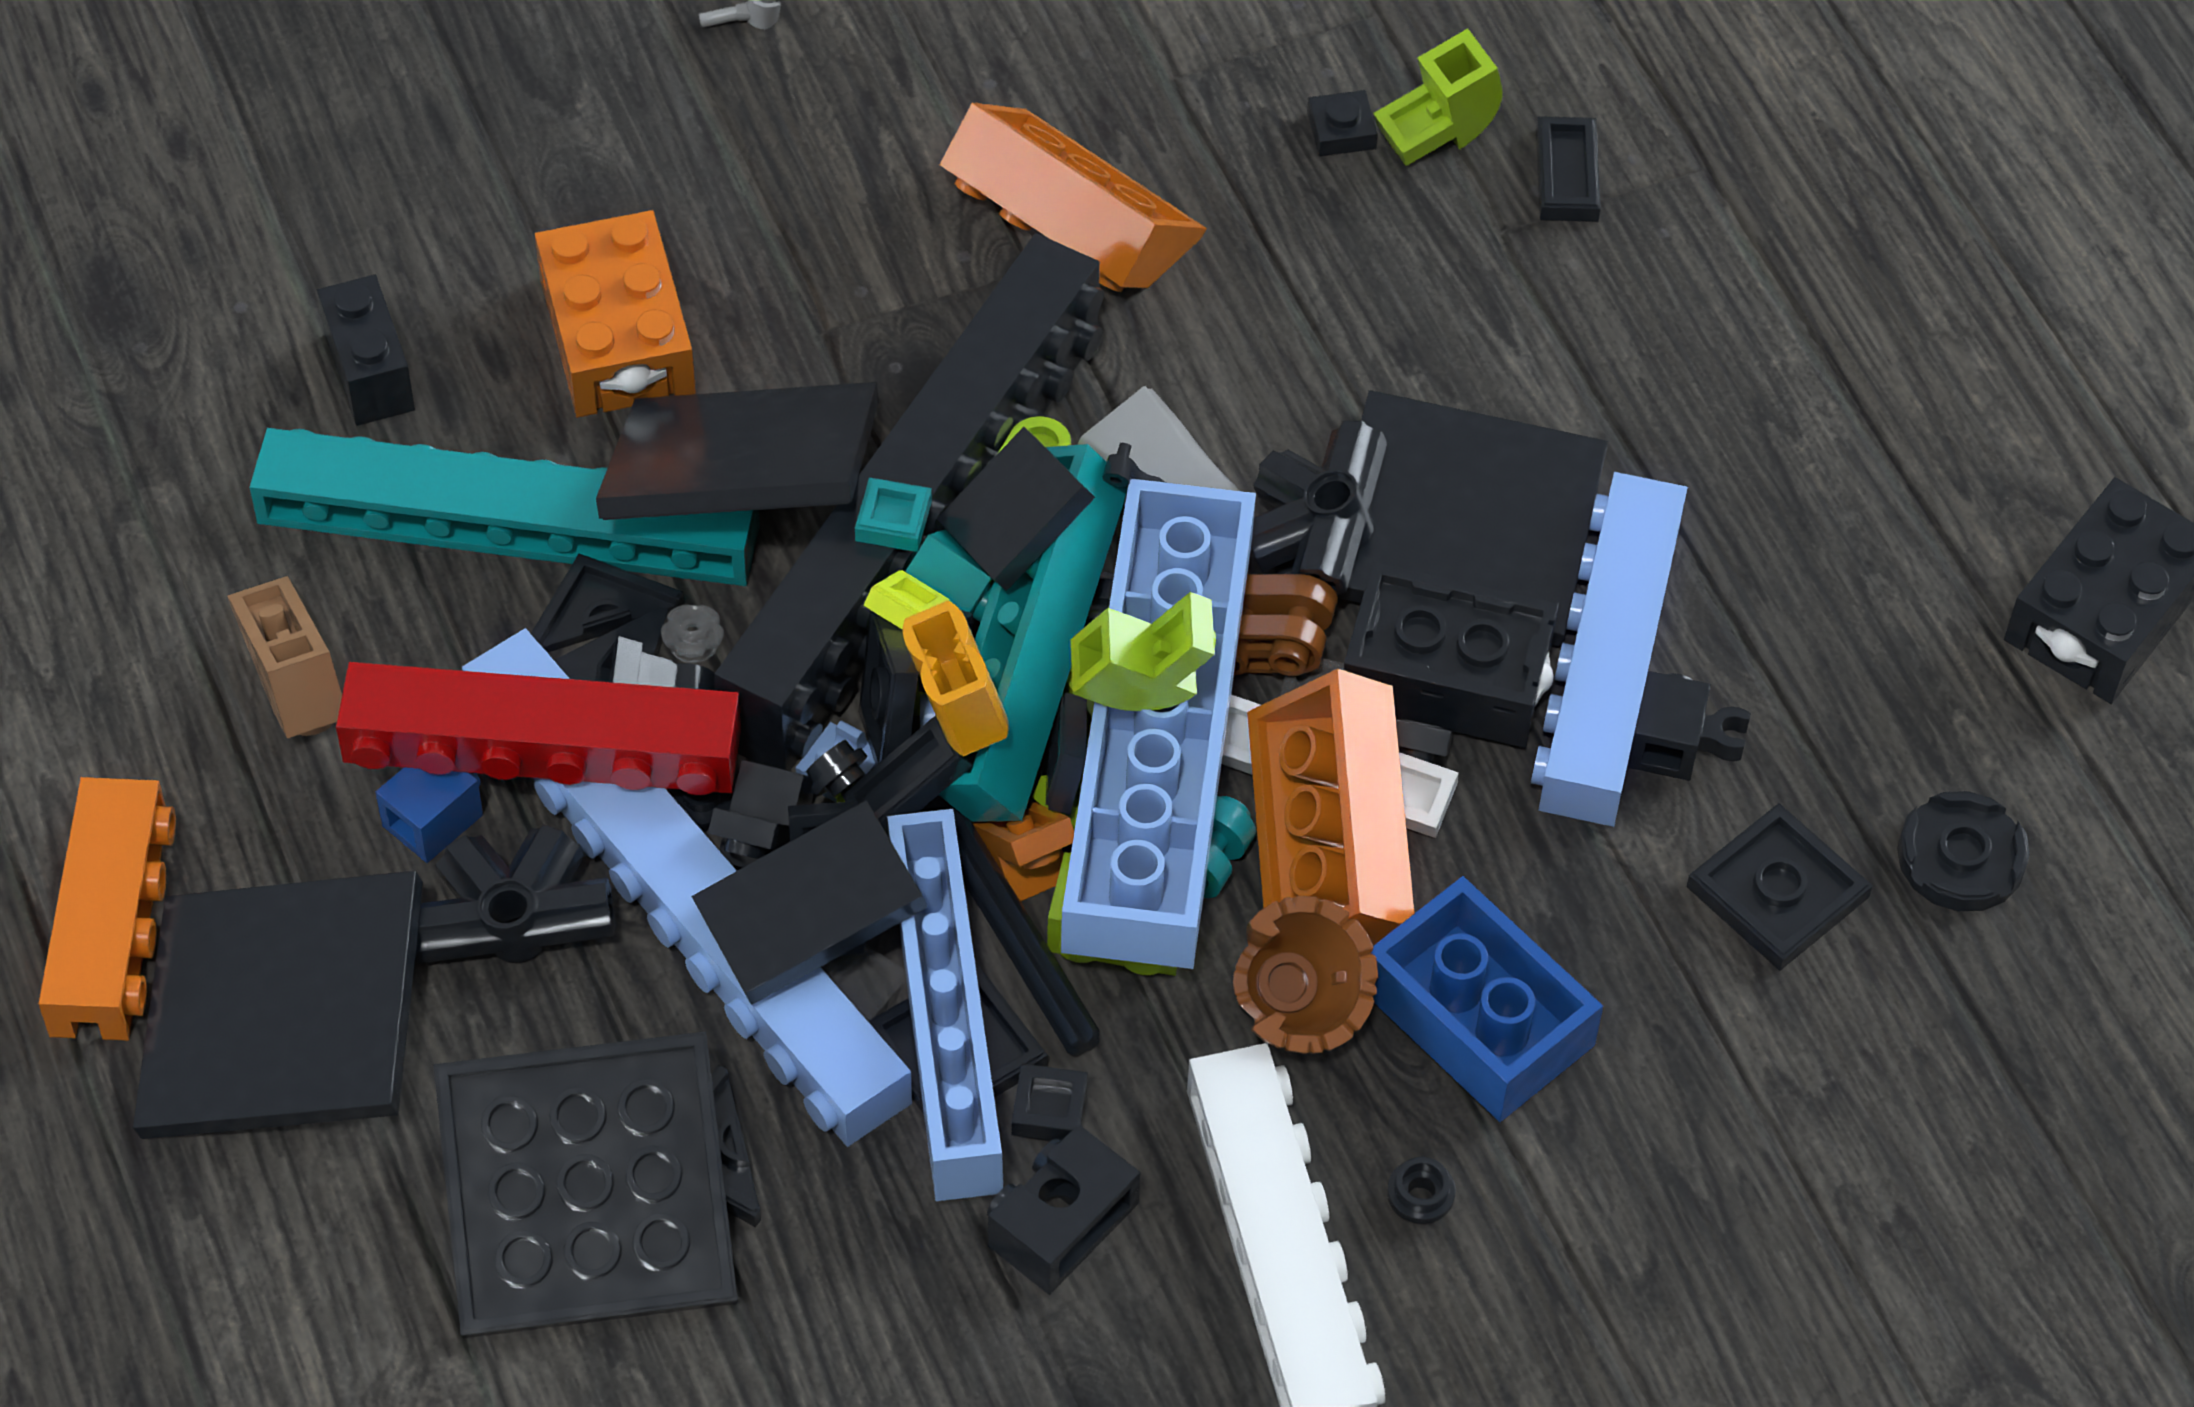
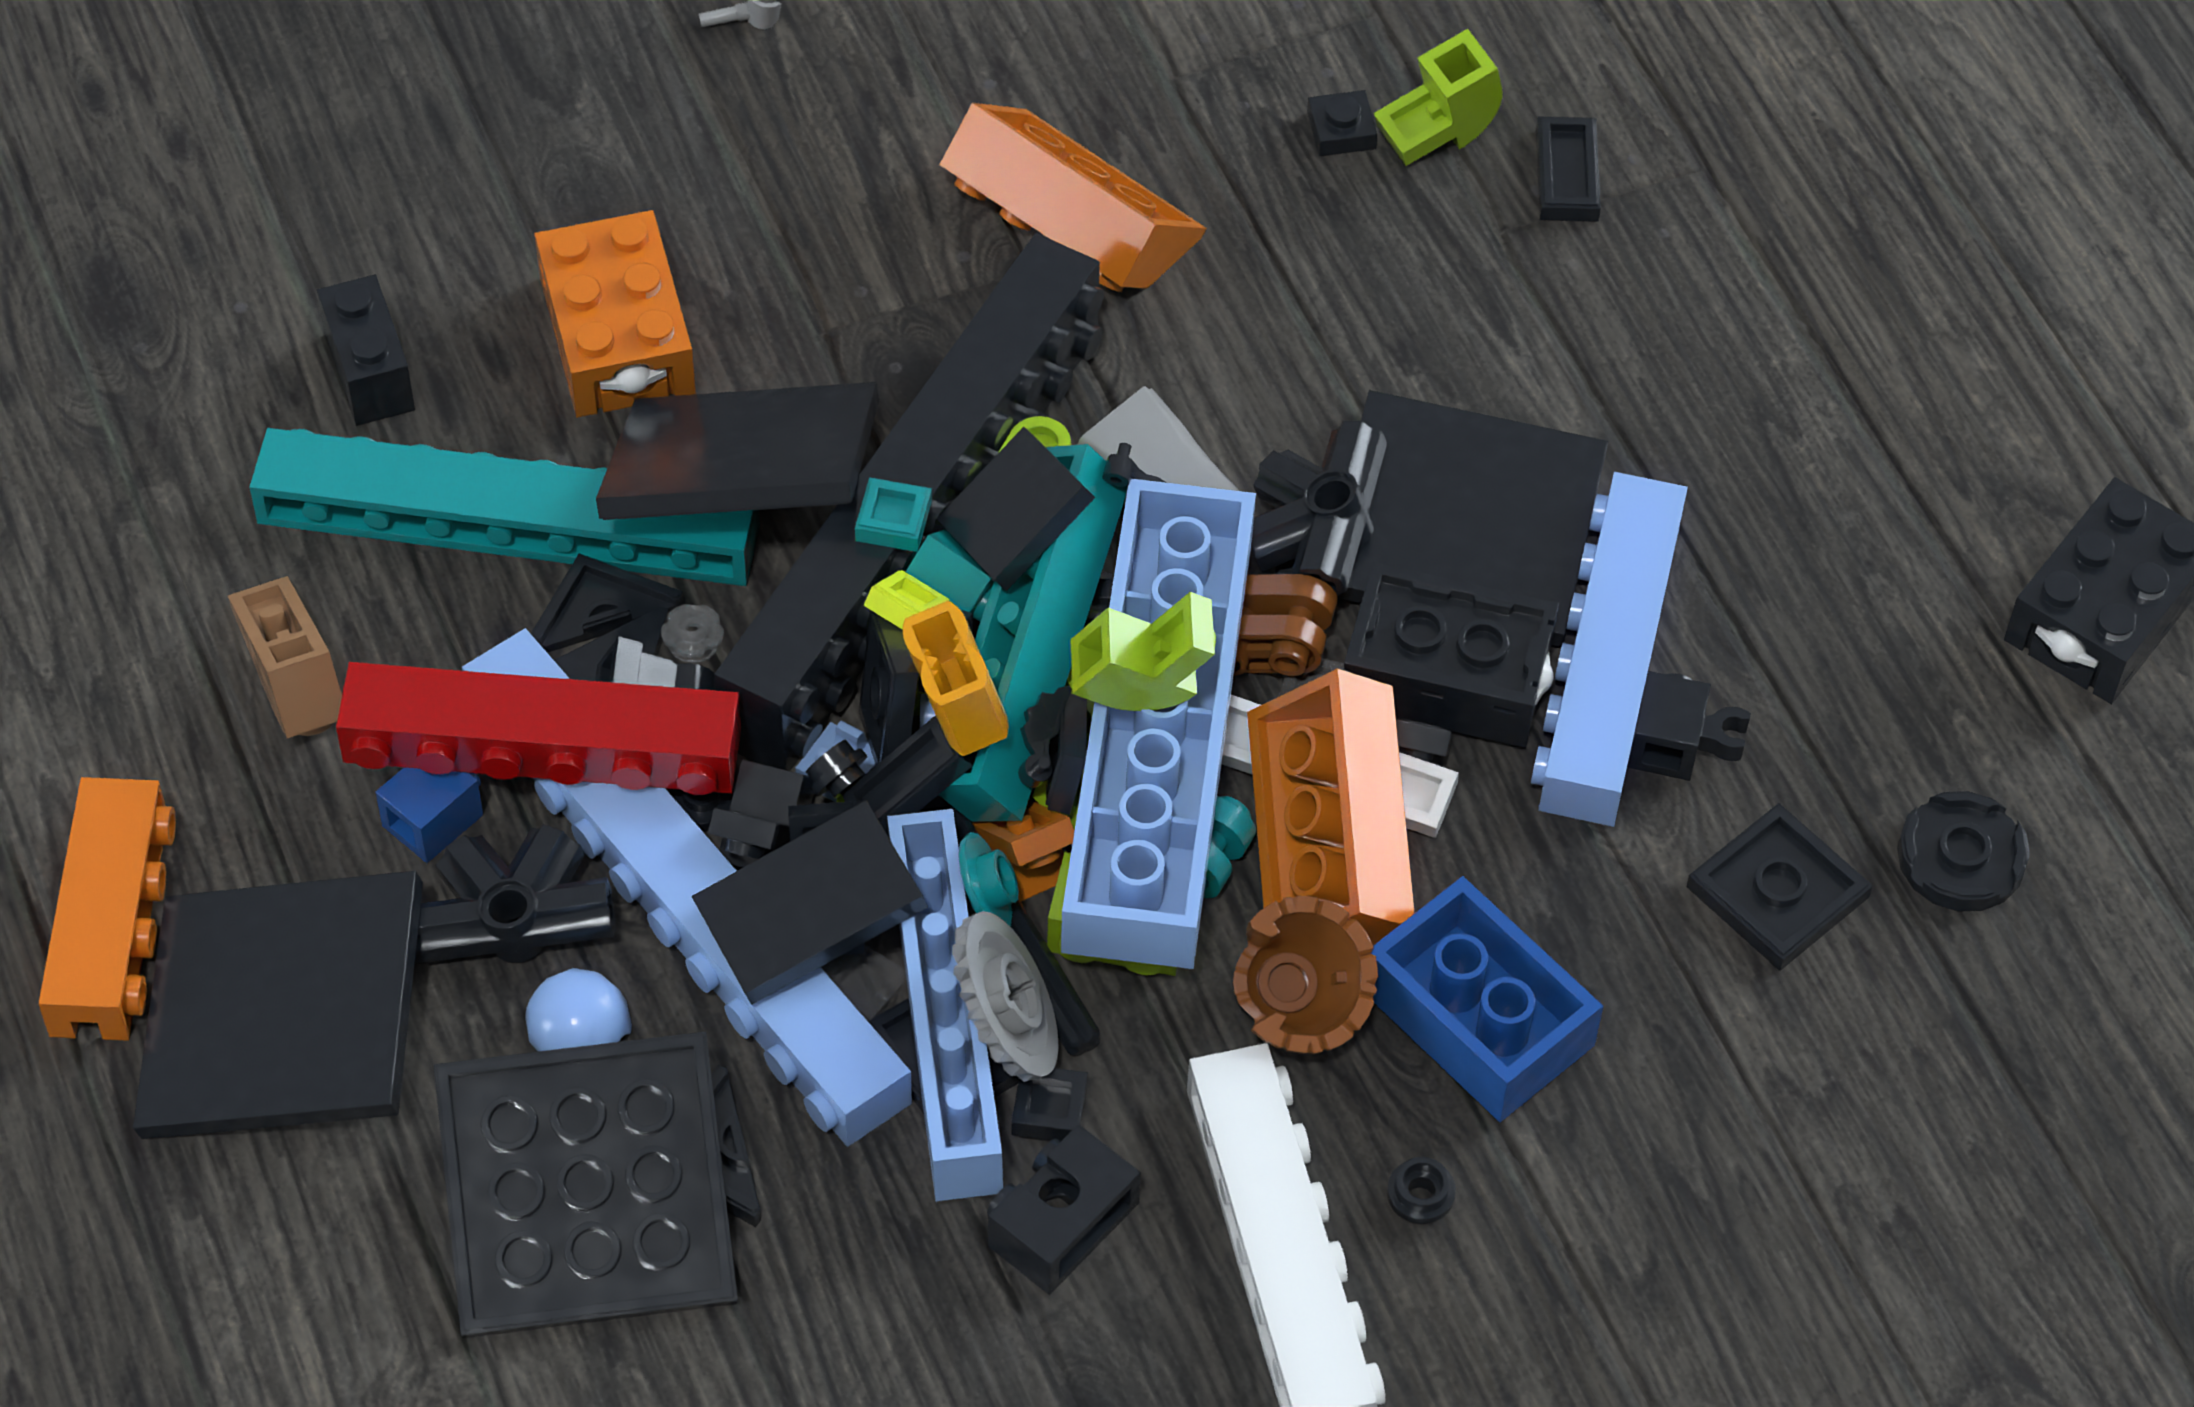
(576, 1011): none -> light blue hair
(987, 877): none -> teal piece
(1005, 996): none -> light grey gear
(1040, 727): none -> black piece

